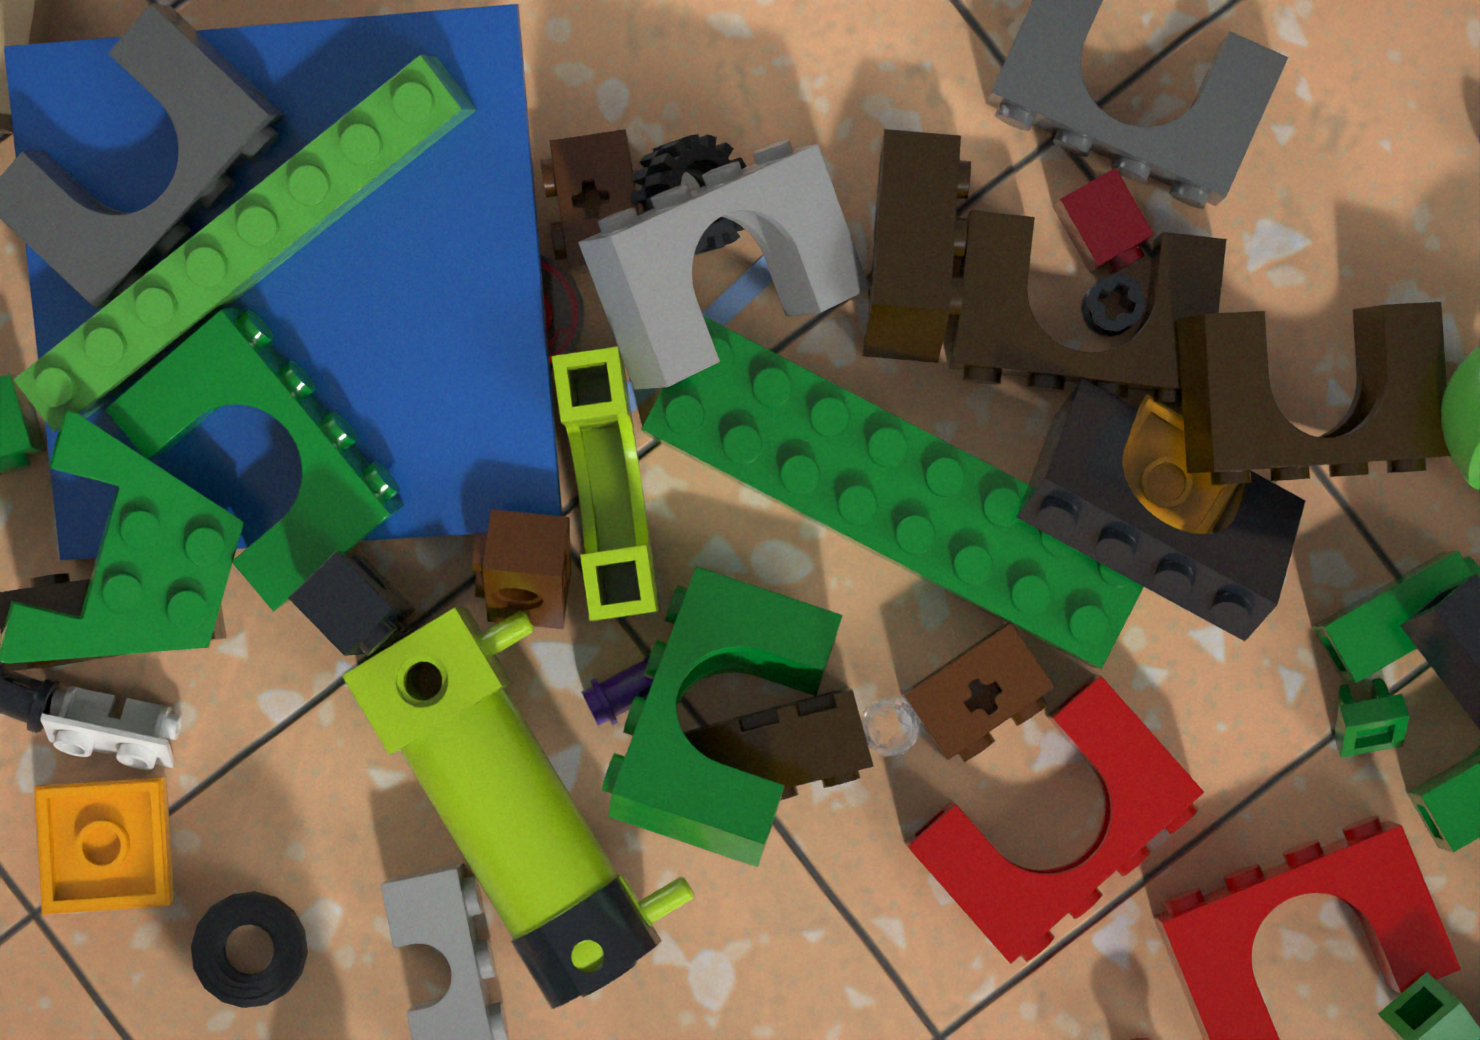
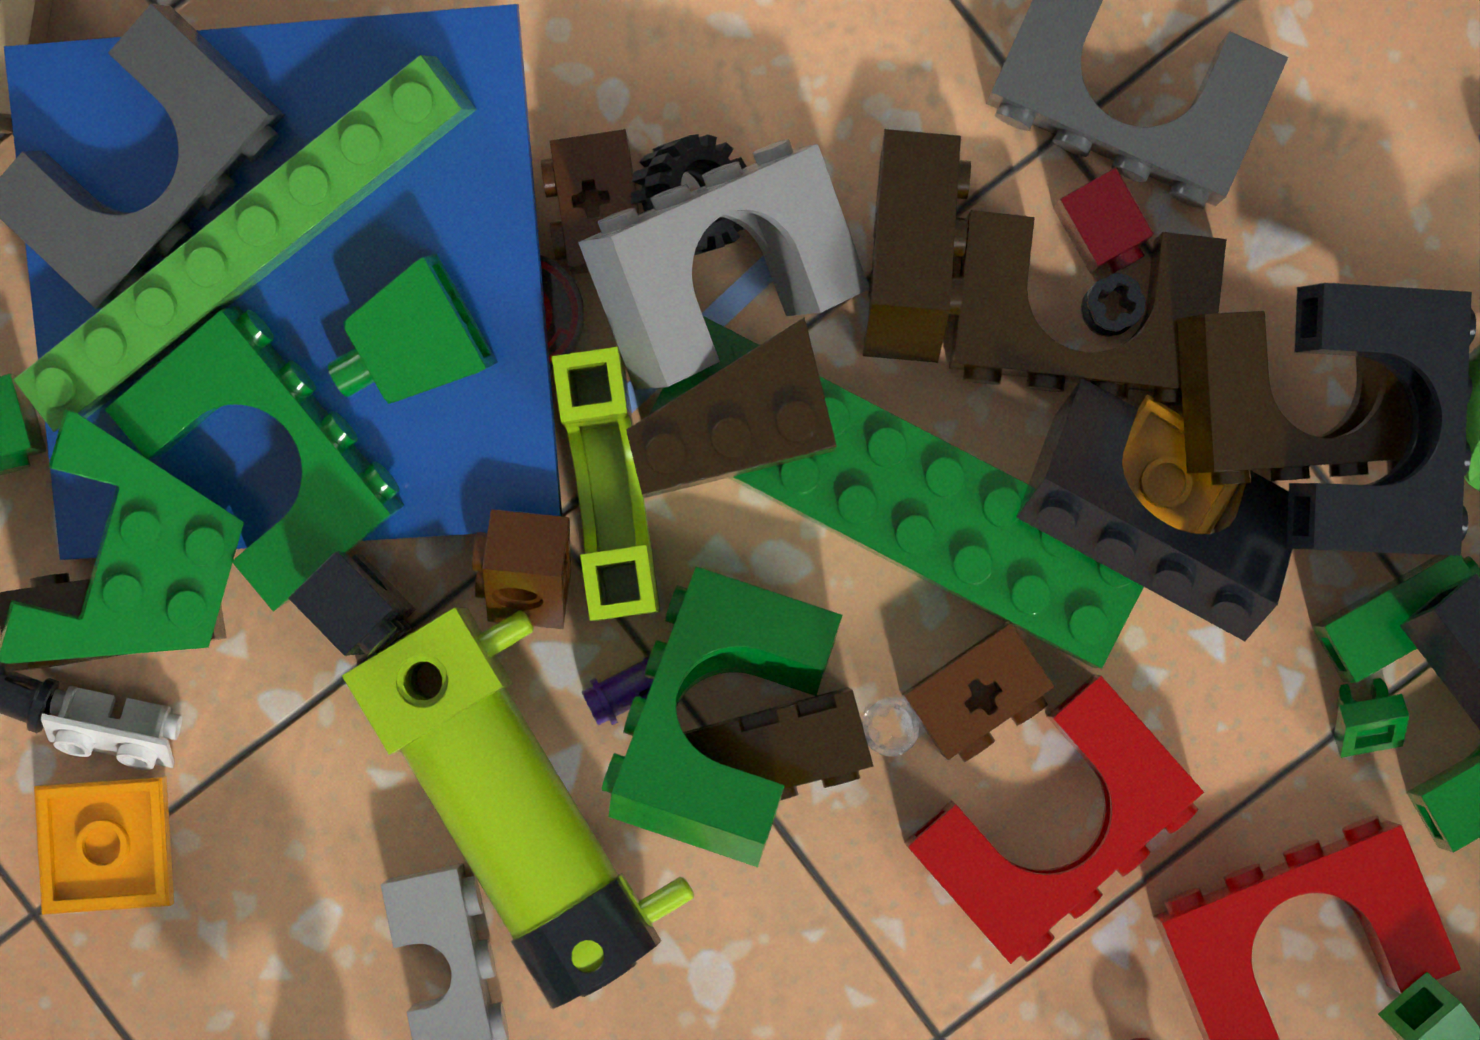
(210, 953): black tyre -> none
(411, 337): none -> green torso
(739, 420): none -> dark brown wedge
(1426, 345): none -> black arch

